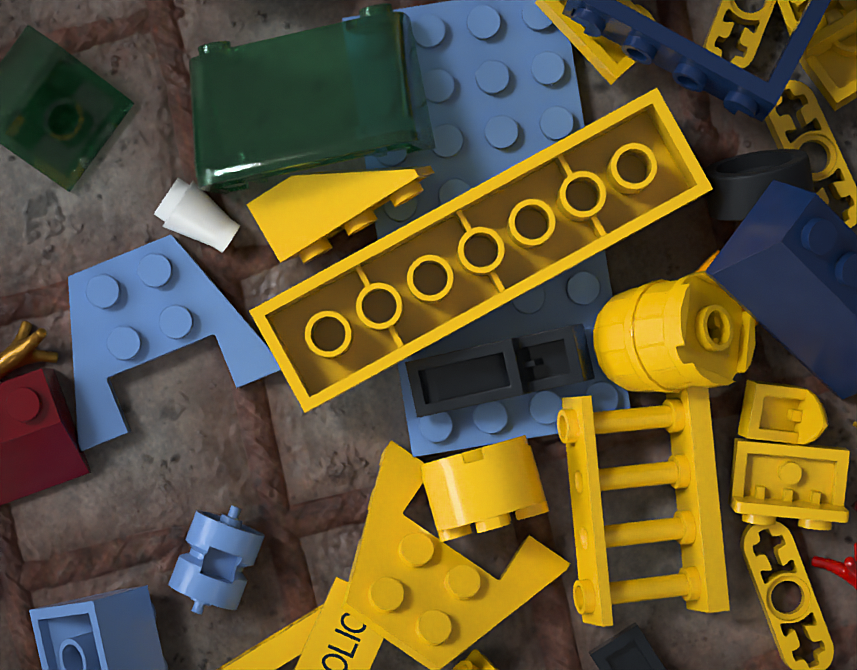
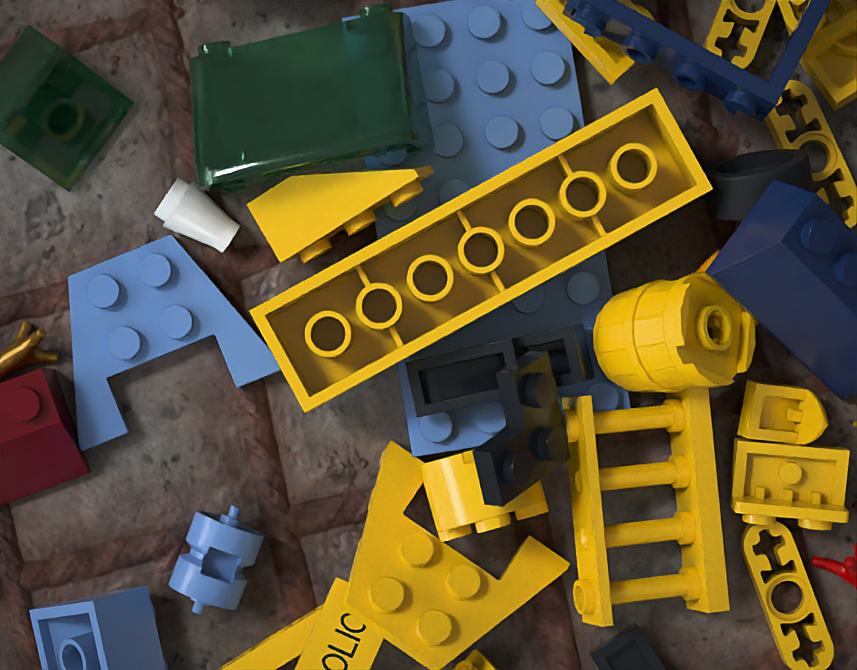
(534, 432): none -> black plate

